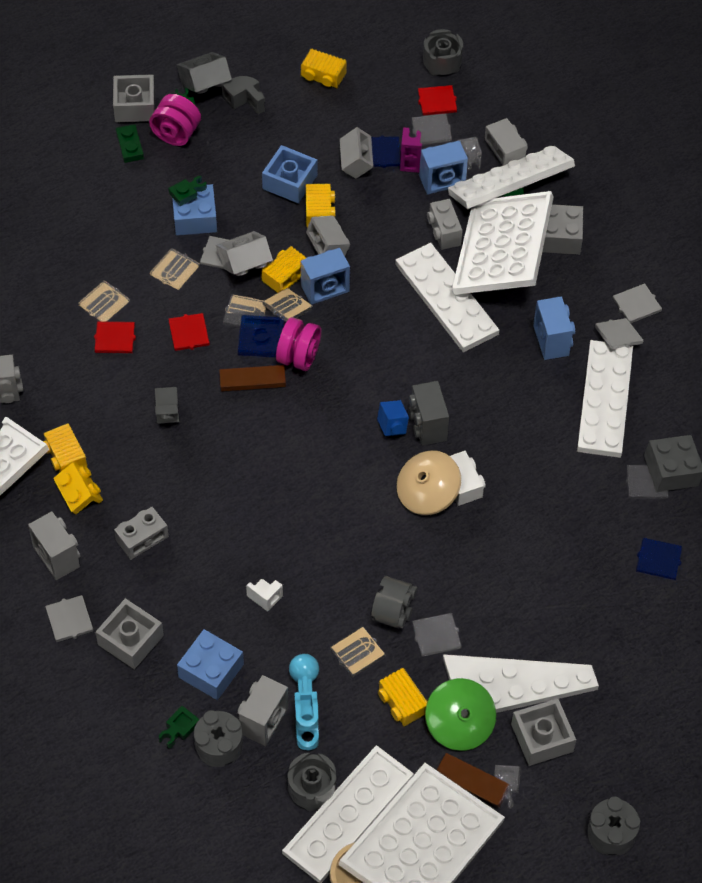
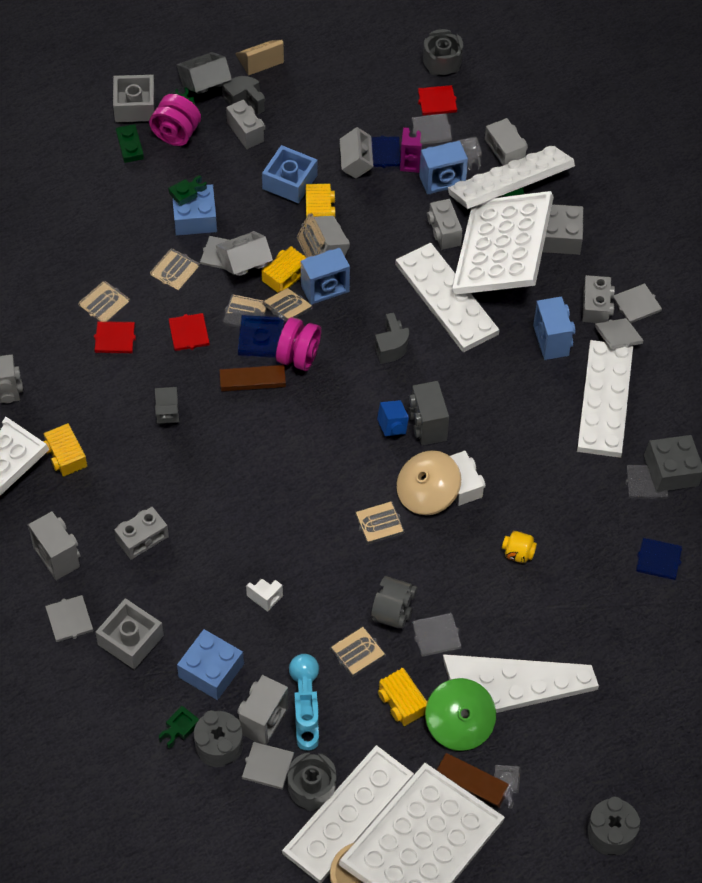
(77, 487): yellow bracket -> none
(245, 124): none -> light grey brick
(262, 56): none -> tan slope
(267, 765): none -> light grey piece
(310, 237): none -> clear piece
(323, 68): yellow brick -> none
(379, 522): none -> piece
(393, 343): none -> dark grey brick
(519, 547): none -> yellow head
(543, 732): light grey brick -> none
(597, 298): none -> light grey brick

